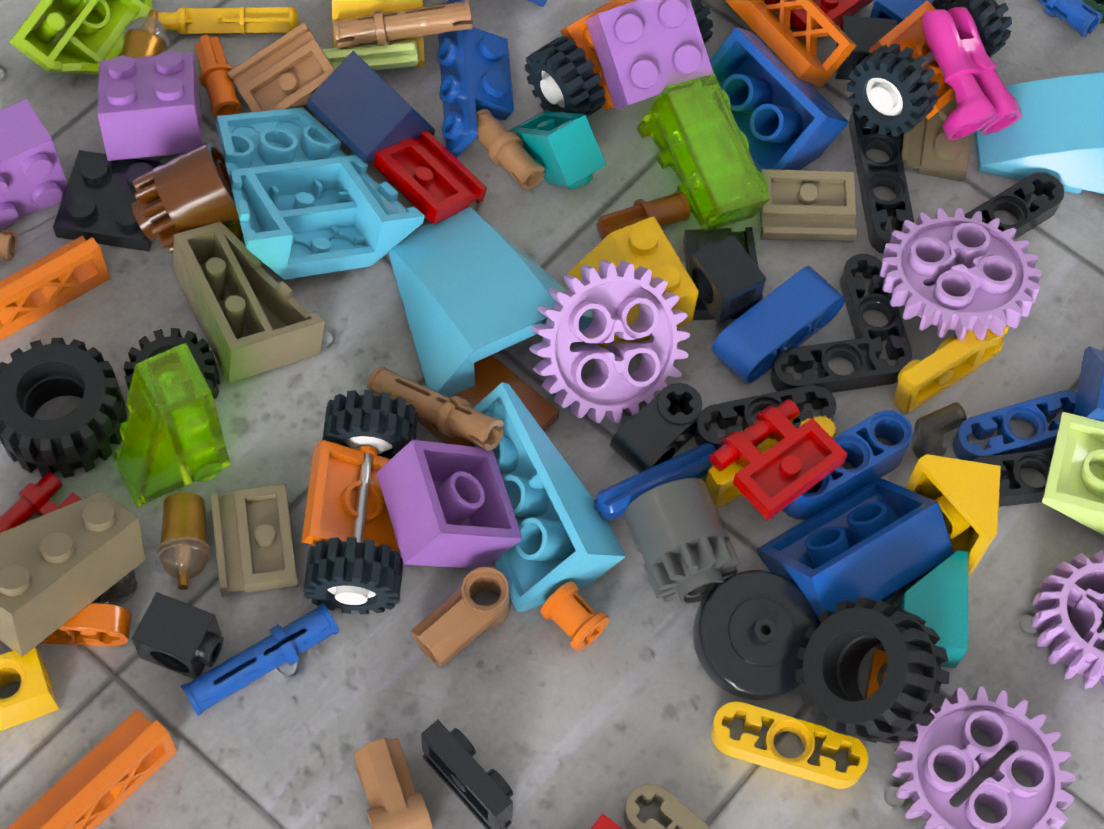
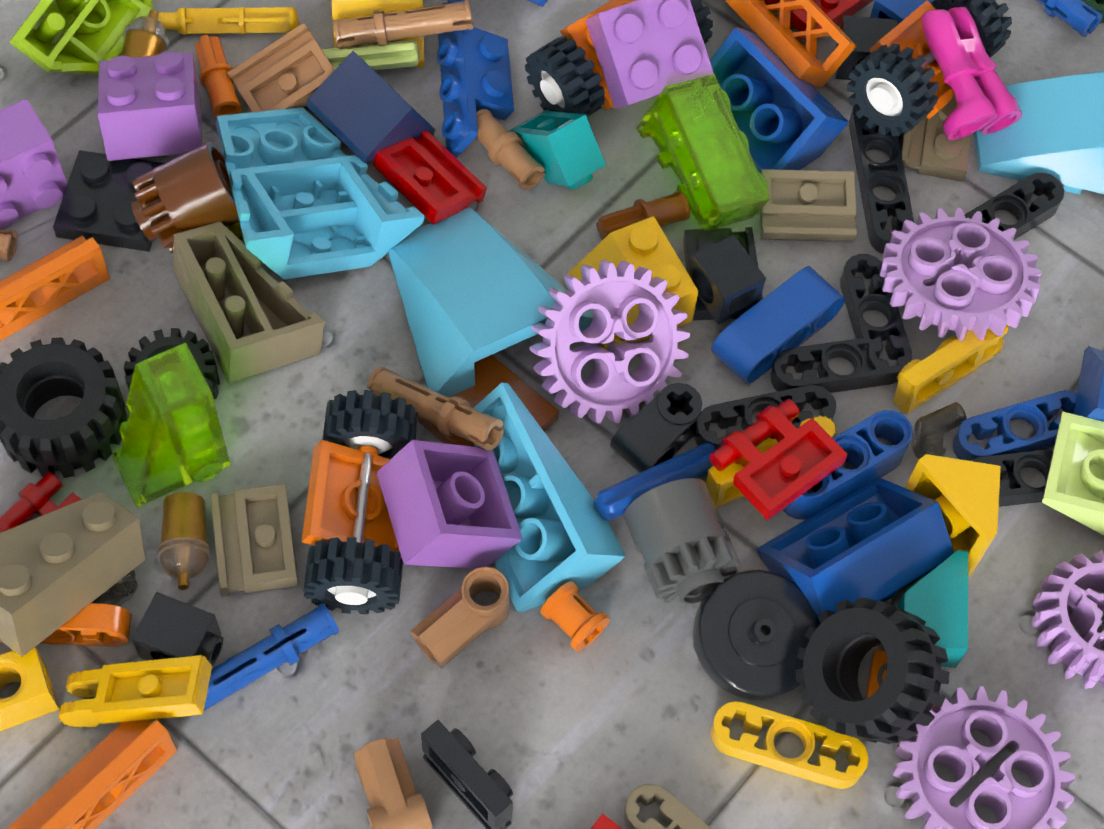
(137, 691): none -> yellow hinge

